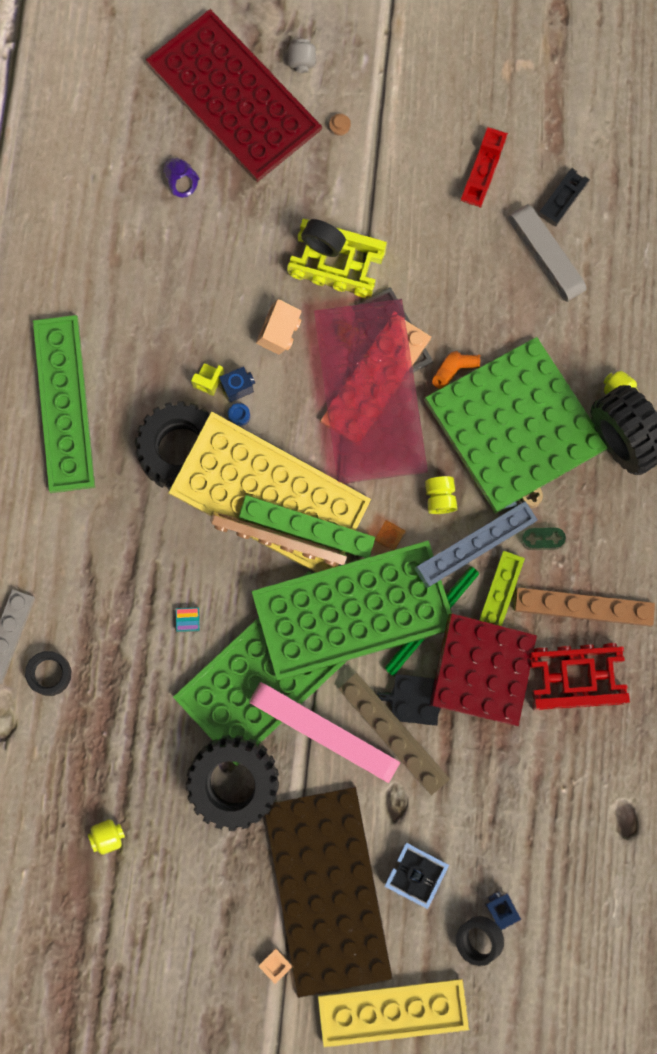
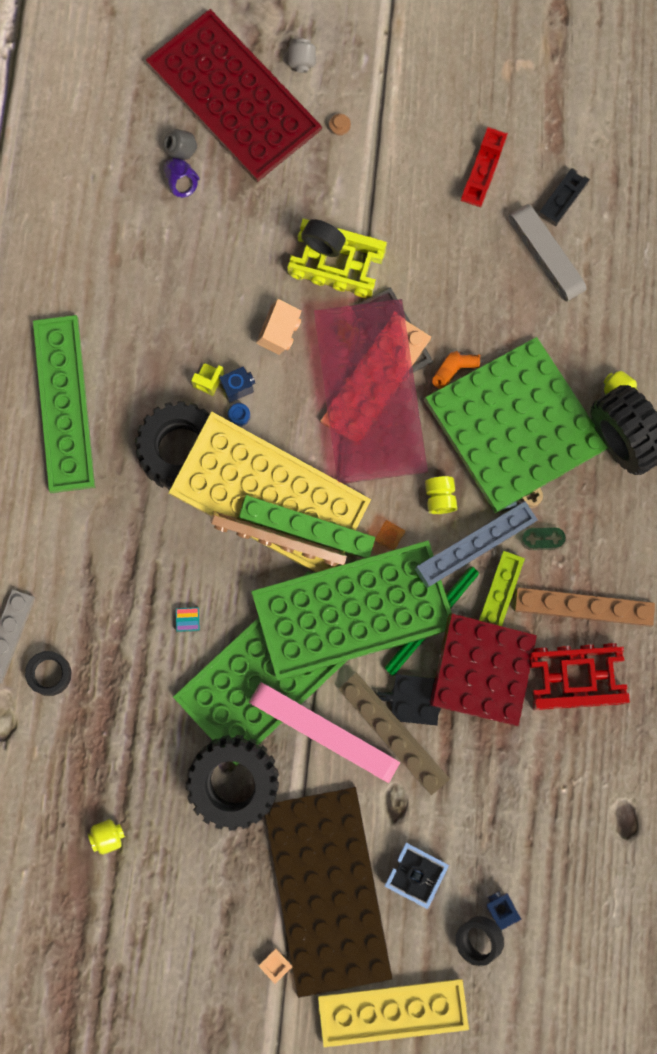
(180, 144): none -> dark grey head

